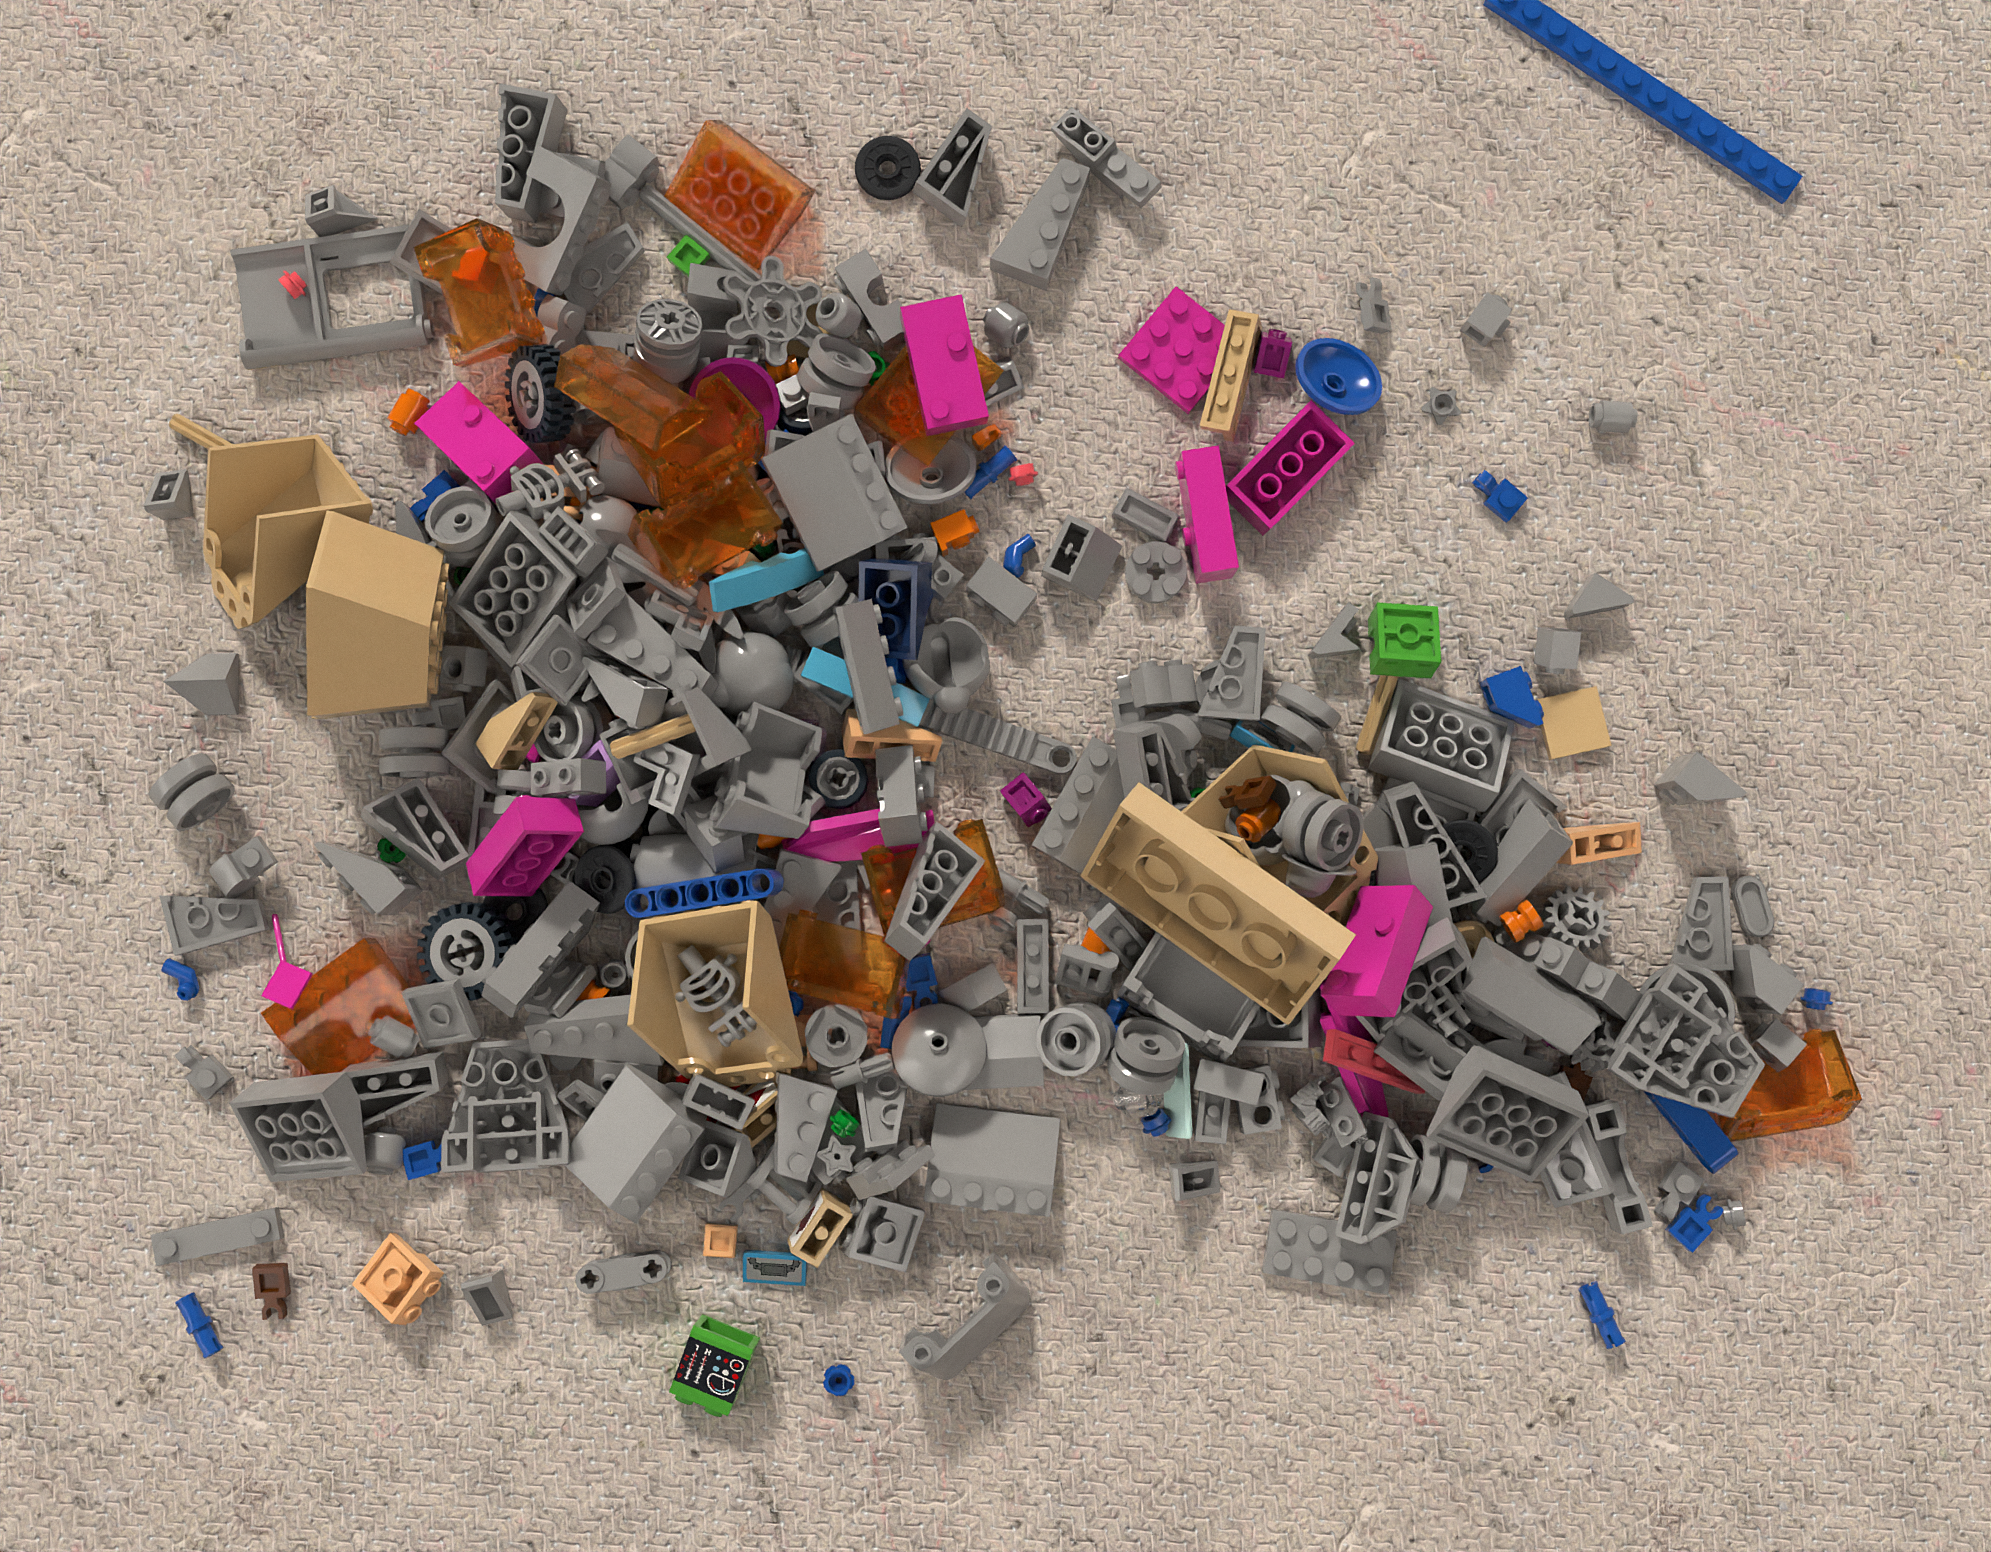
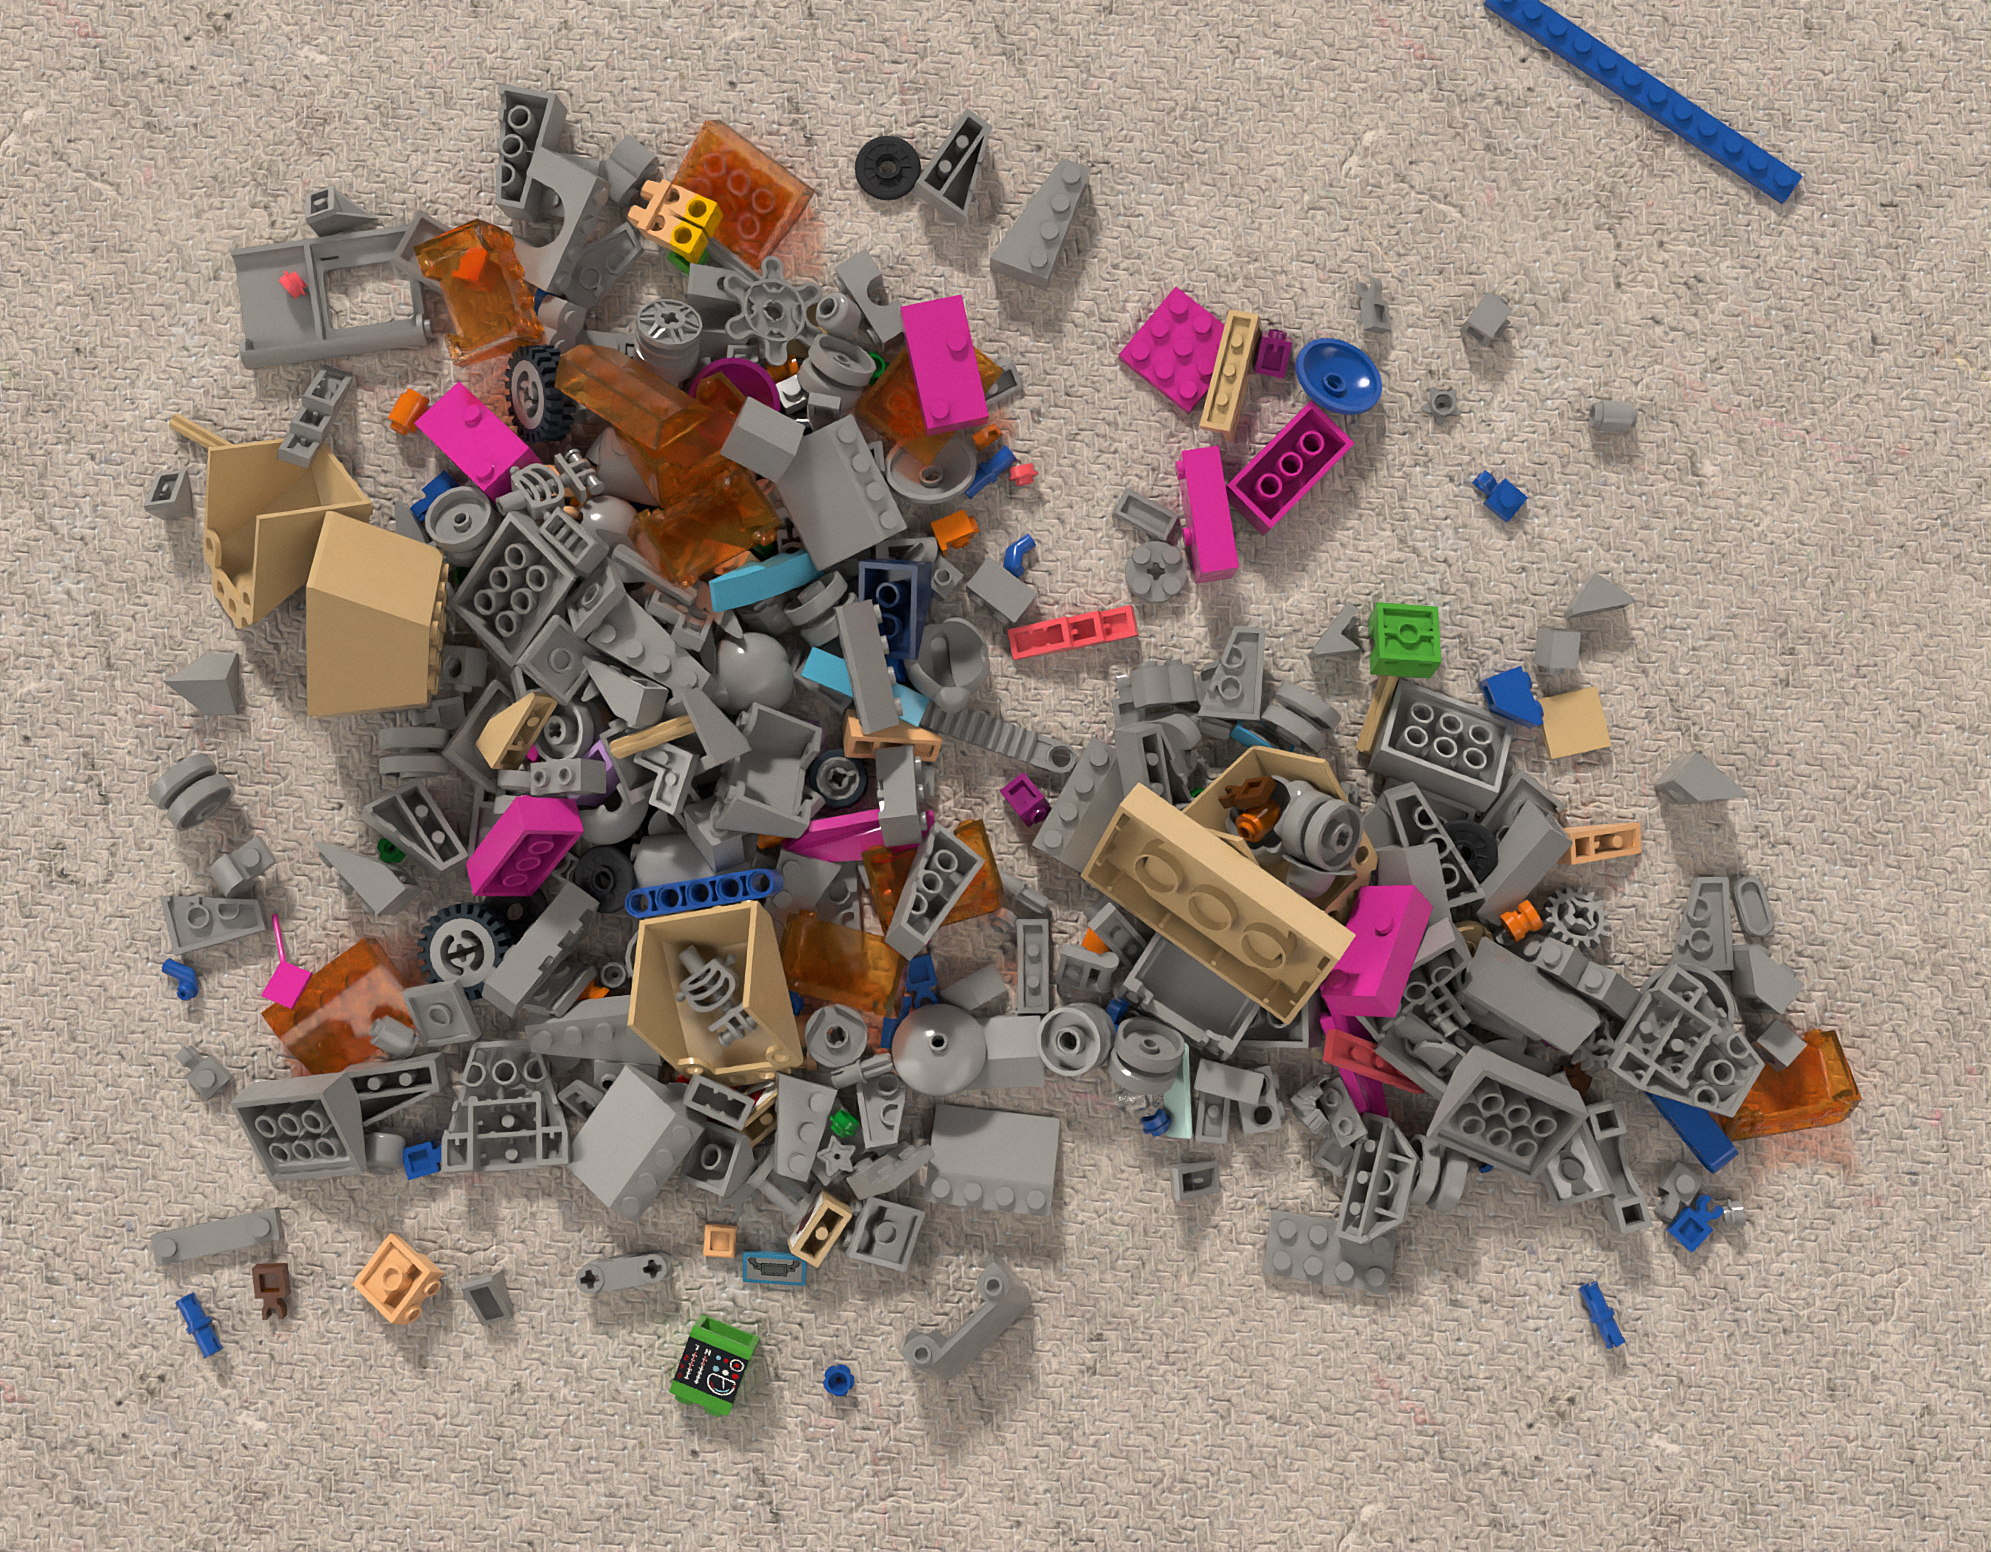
(315, 416): none -> light grey slope
(676, 219): none -> hips
(763, 440): none -> light grey slope
(1006, 325): light grey head -> none
(1073, 632): none -> coral slope
(1081, 558): light grey slope -> none
(1105, 160): light grey slope -> none
(1434, 1053): none -> light grey tile
(1816, 998): blue plate -> none

